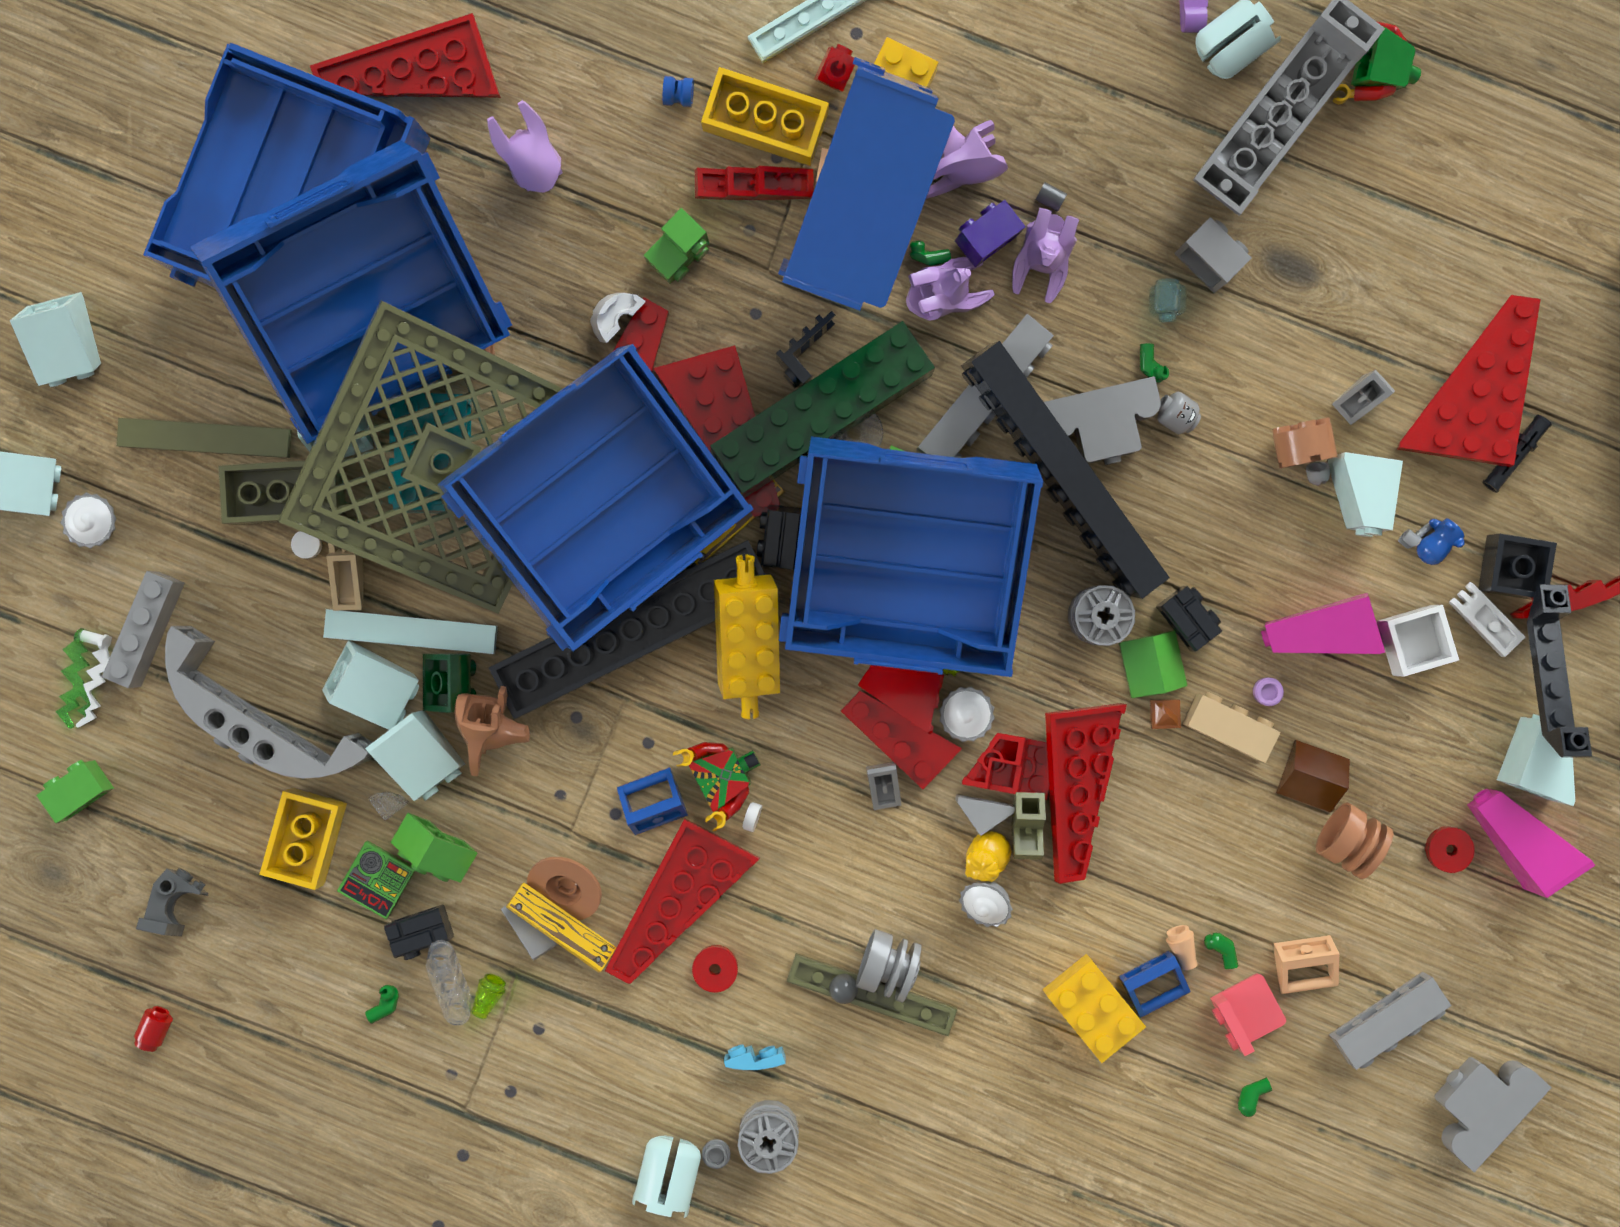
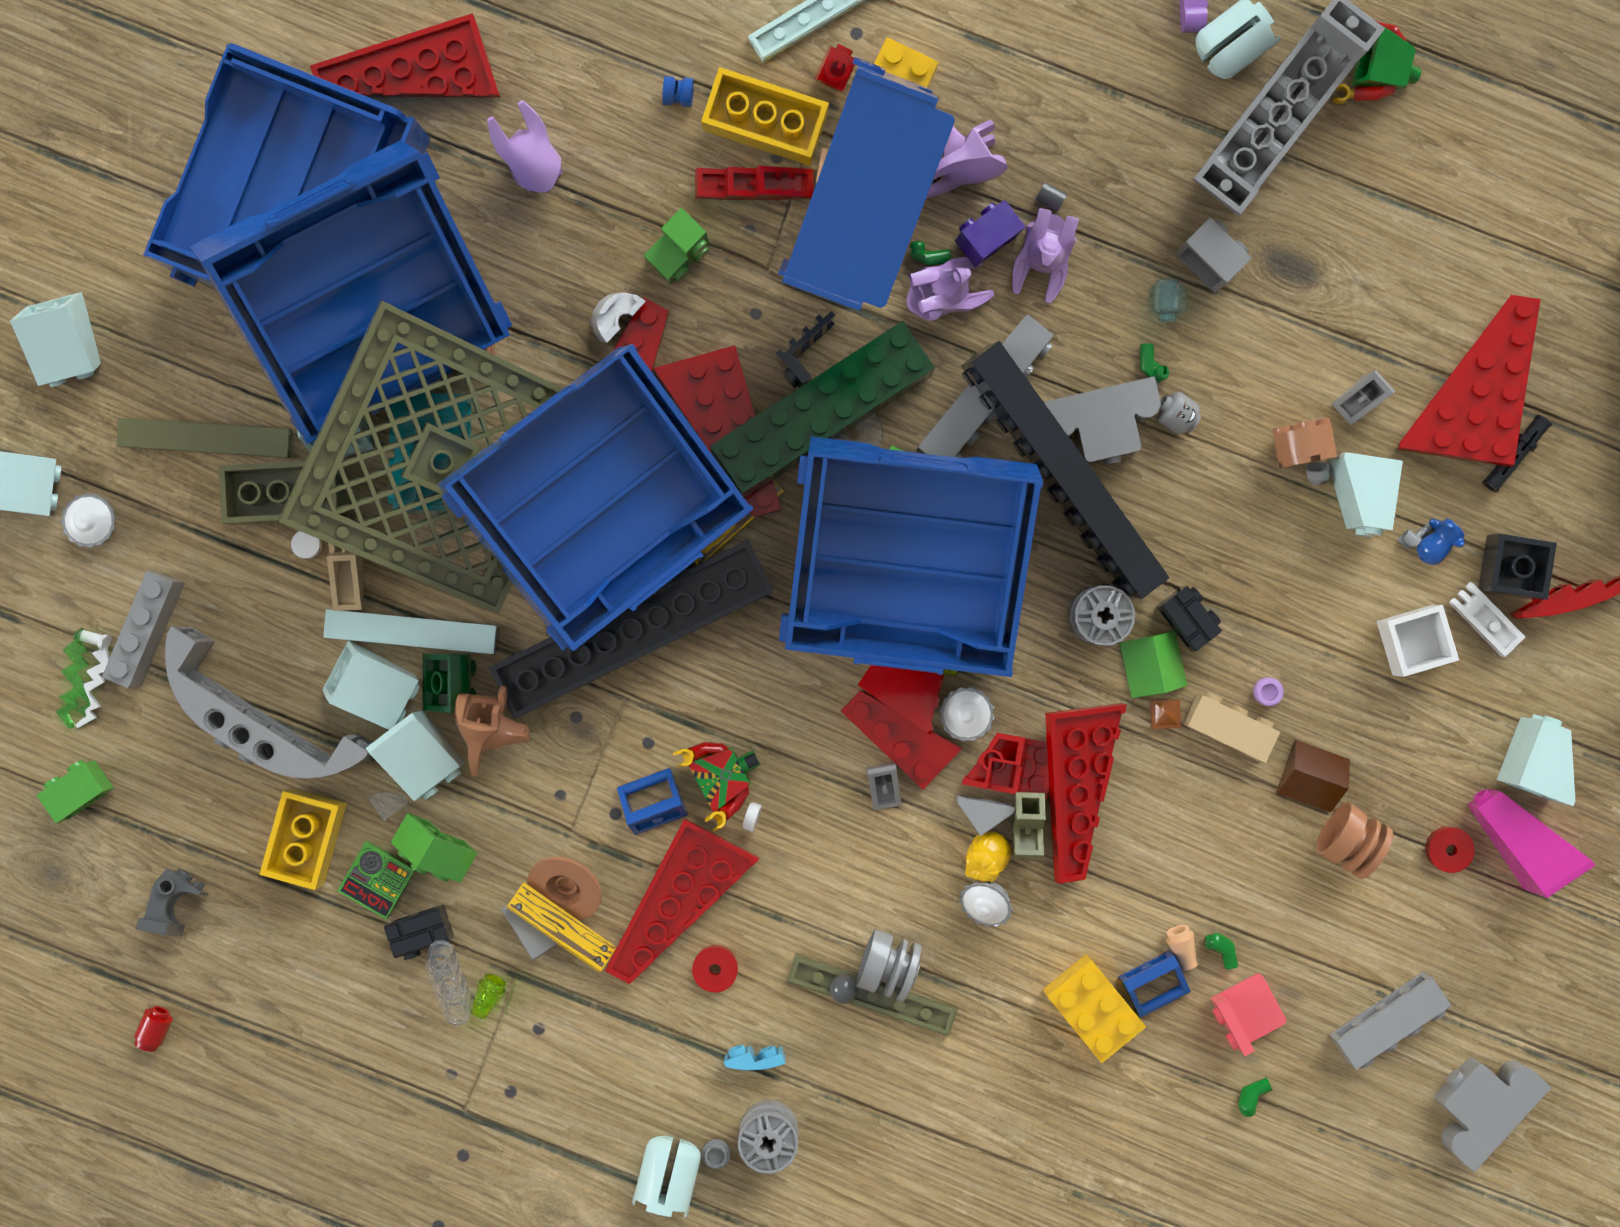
(386, 1006): green arm -> none
(747, 636): yellow brick -> none
(780, 536): black brick -> none
(1304, 954): light nougat tile -> none
(1331, 628): dark pink slope -> none
(1551, 675): black slope -> none

